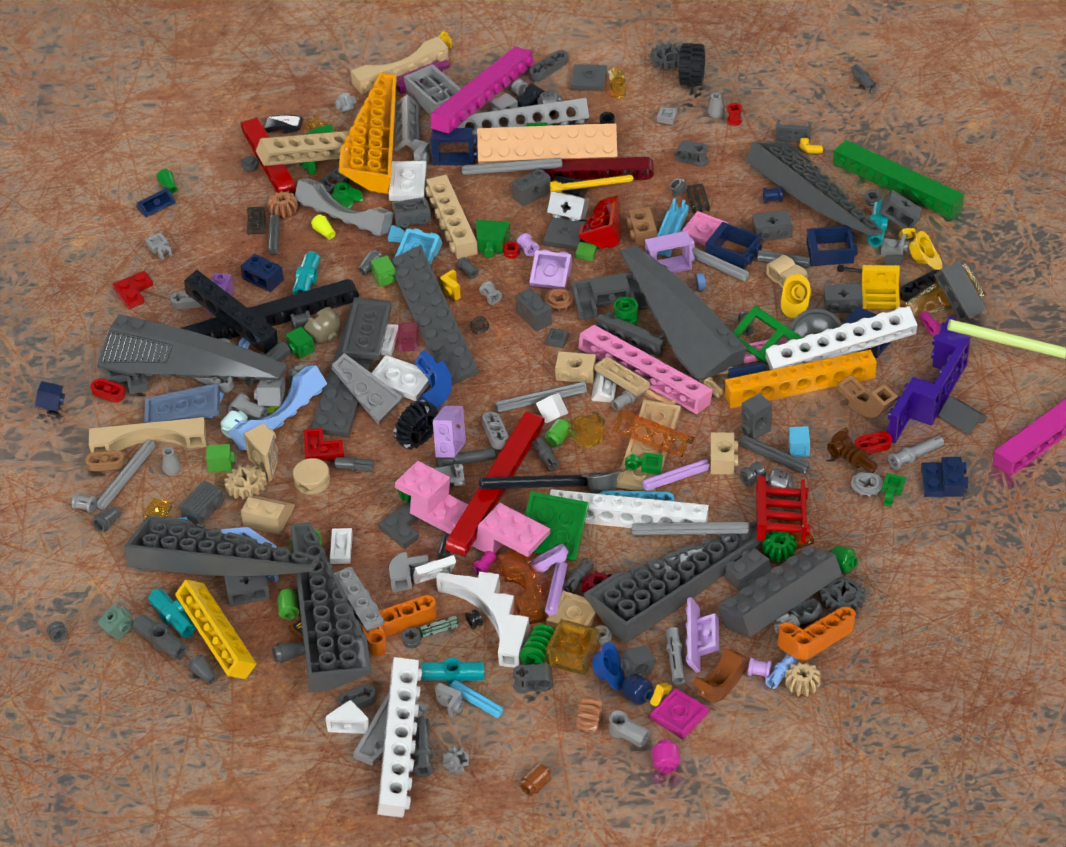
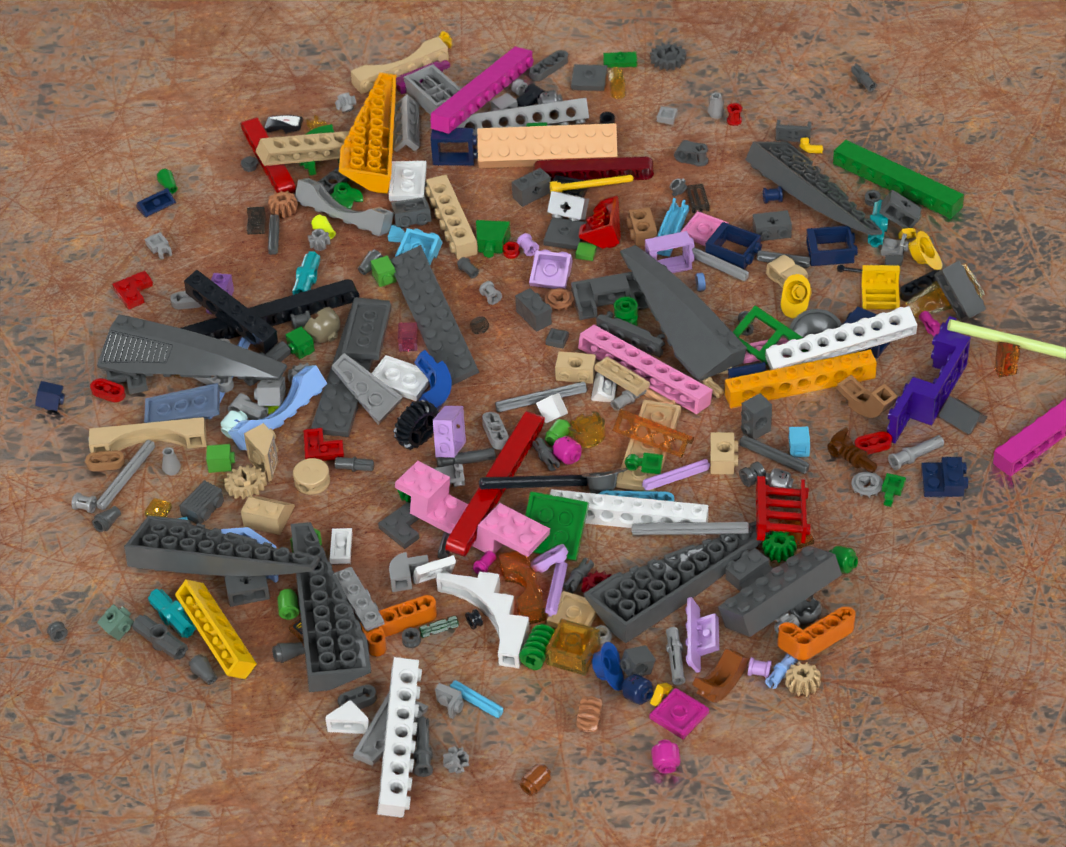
(262, 272): dark blue brick -> none
(319, 239): none -> light grey gear
(390, 340): white plate -> none
(421, 150): light grey bracket -> none
(450, 286): yellow bracket -> none
(452, 670): teal piece -> none
(512, 166): light grey axle -> none
(535, 677): dark grey piece -> none
(567, 450): none -> dark pink head
(620, 59): none -> green plate
(627, 729): light grey piece -> none
(691, 64): black tyre -> none
(833, 593): dark grey gear -> none
(842, 297): dark grey brick -> none
(1006, 359): none -> clear orange slope

